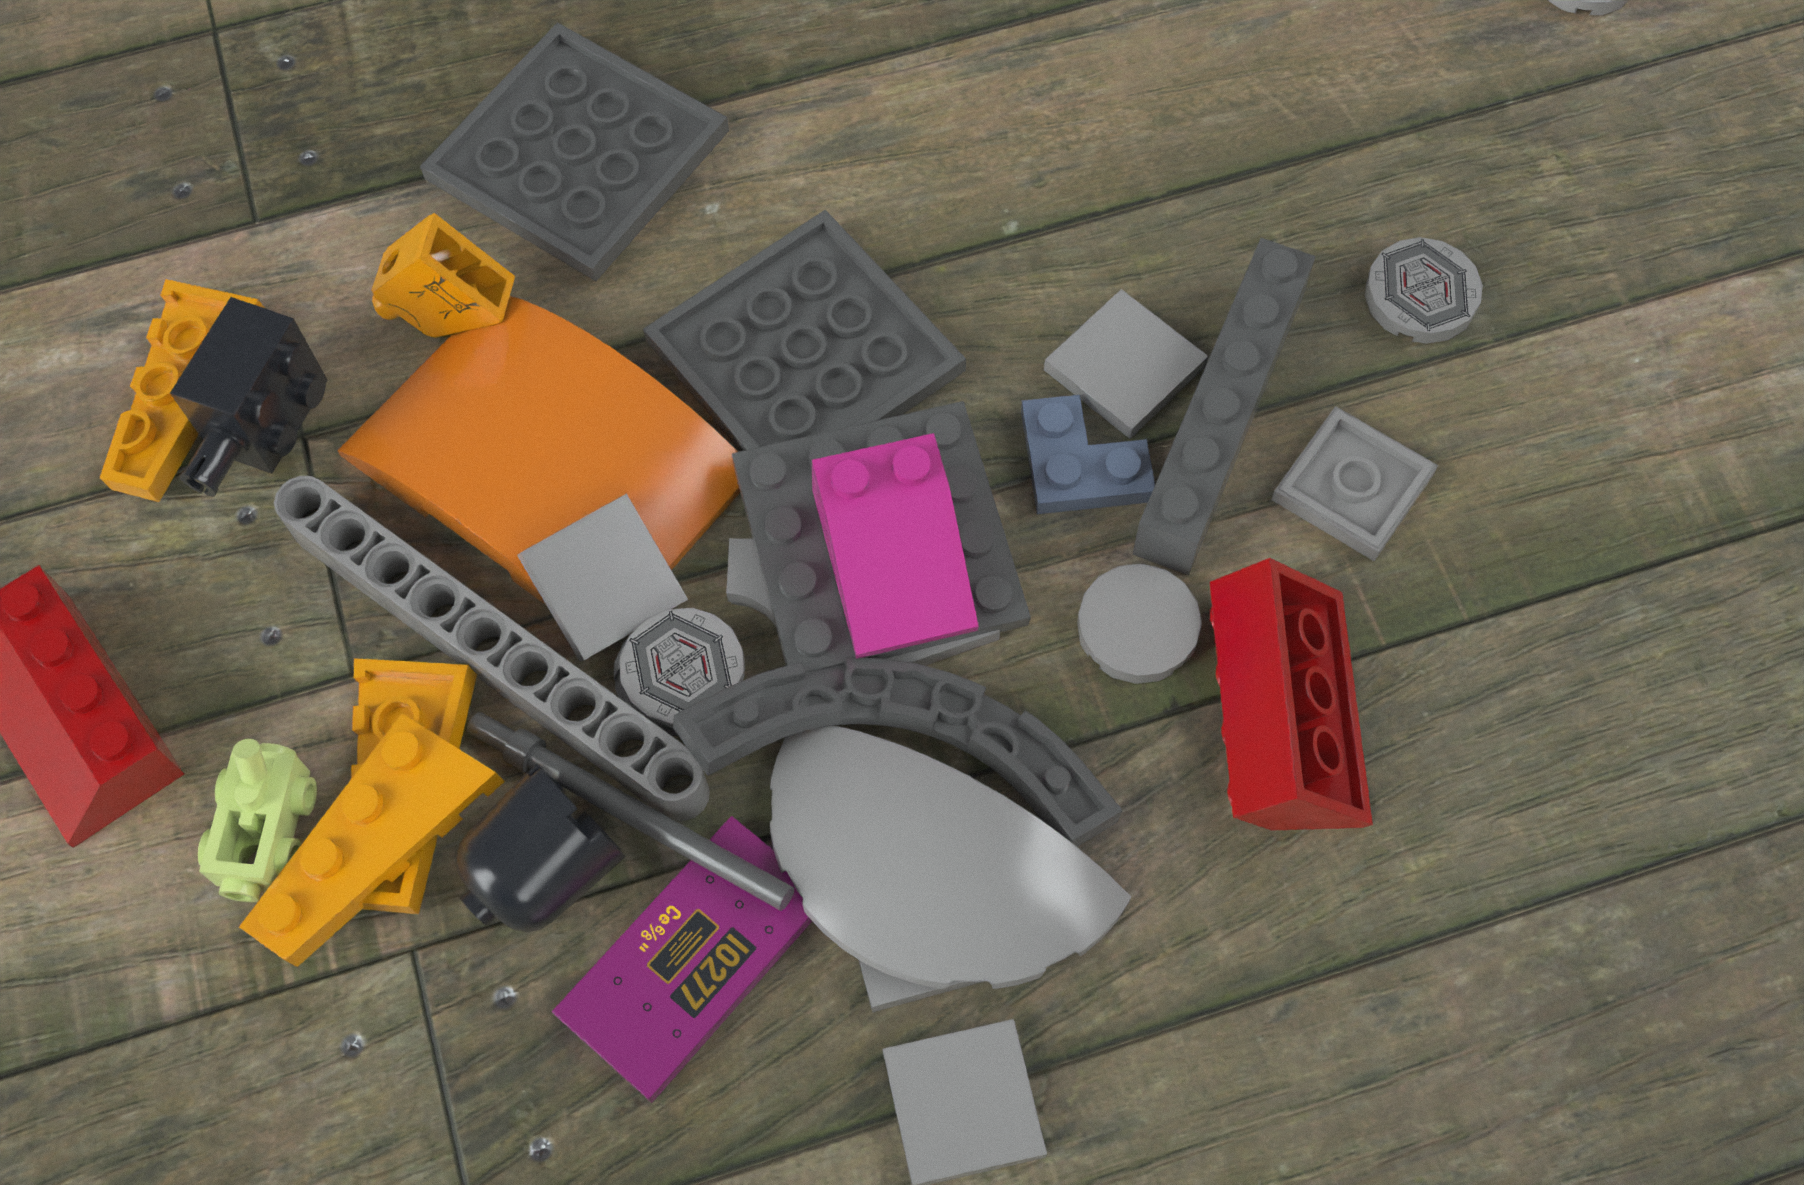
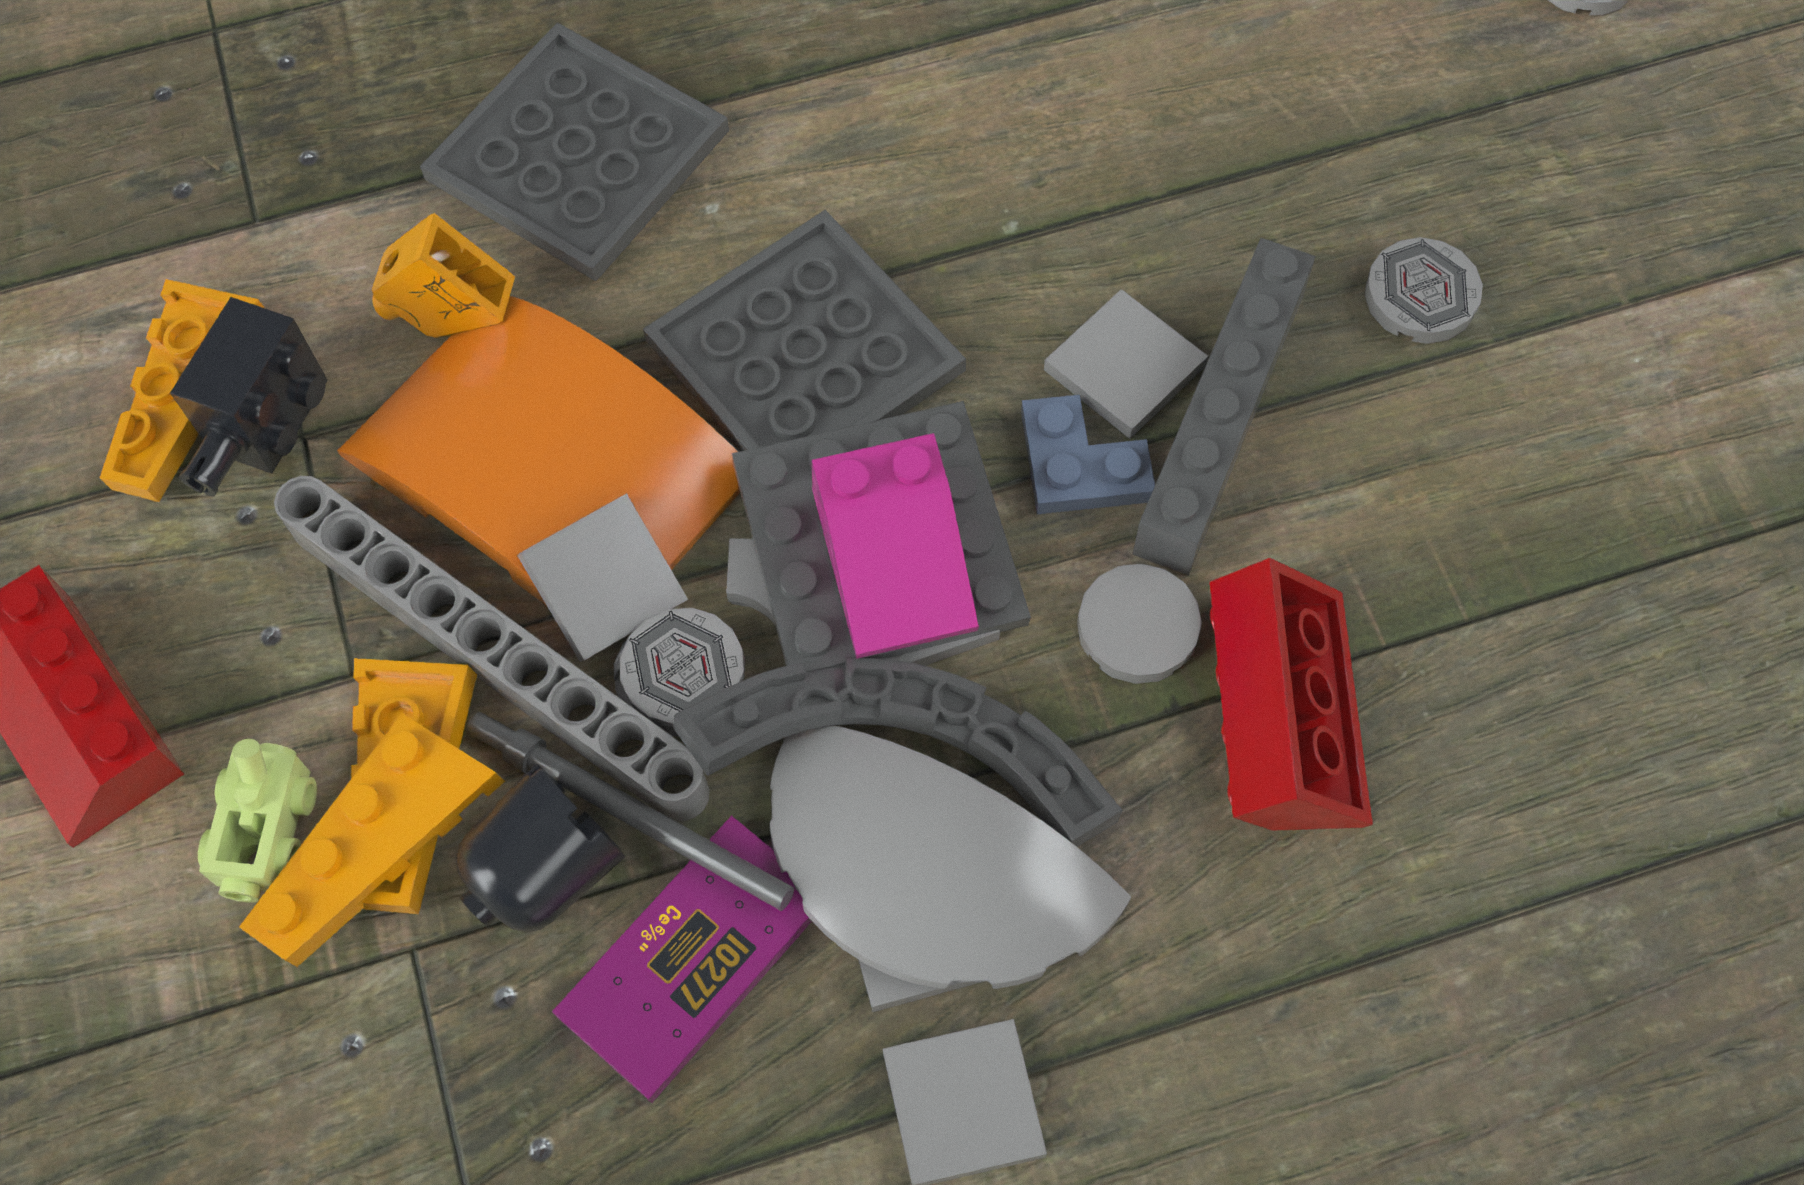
(1354, 483): light grey tile -> none

